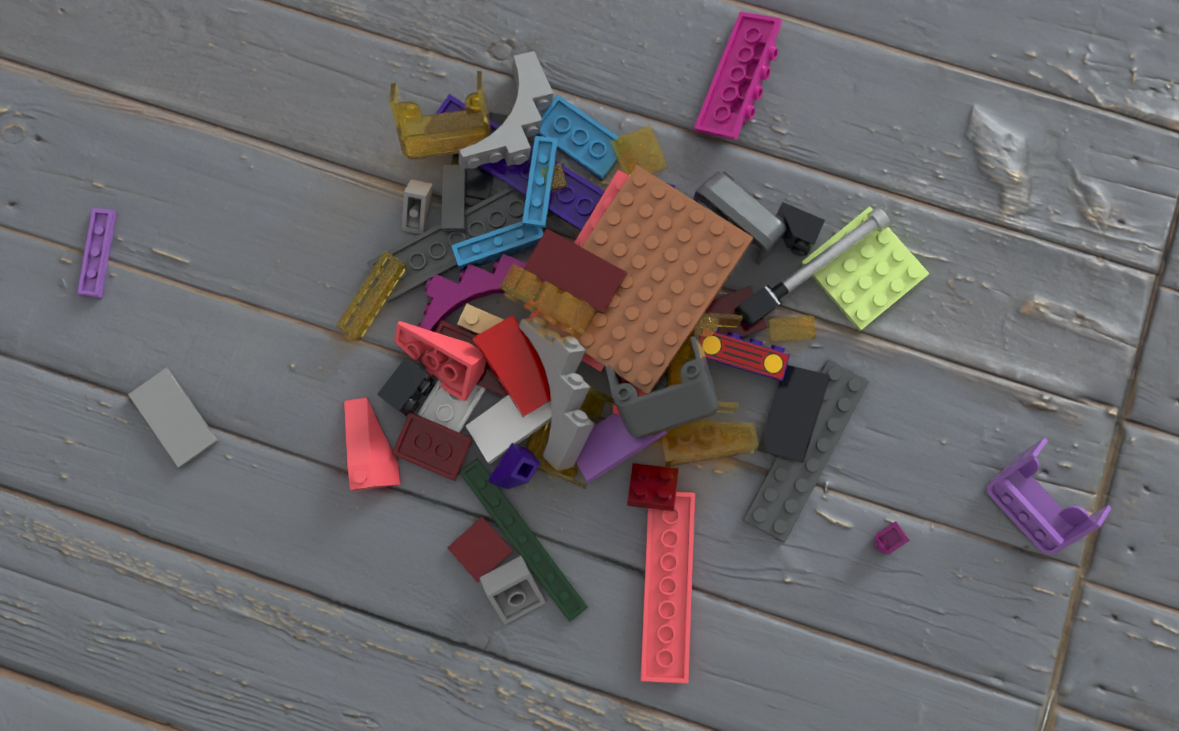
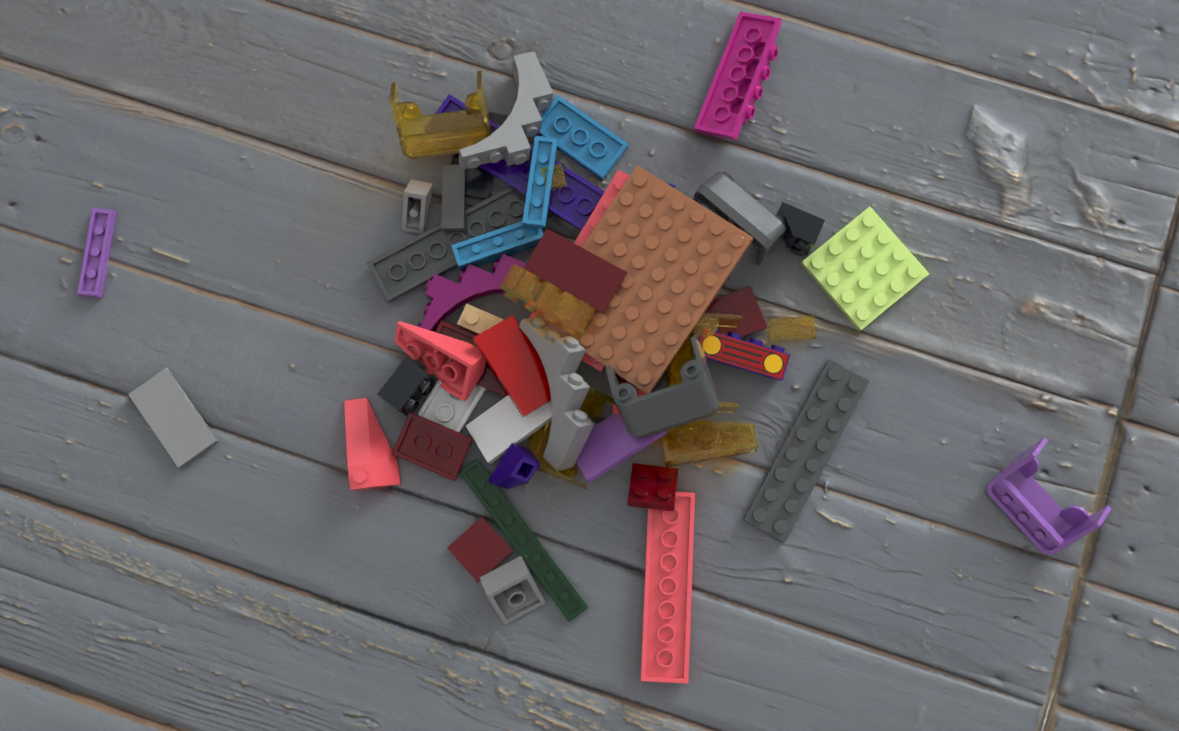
(375, 297): clear yellow fence -> none
(639, 149): clear yellow hinge -> none
(769, 298): flat silver piece -> none
(794, 414): black tile -> none
(890, 539): magenta plate -> none

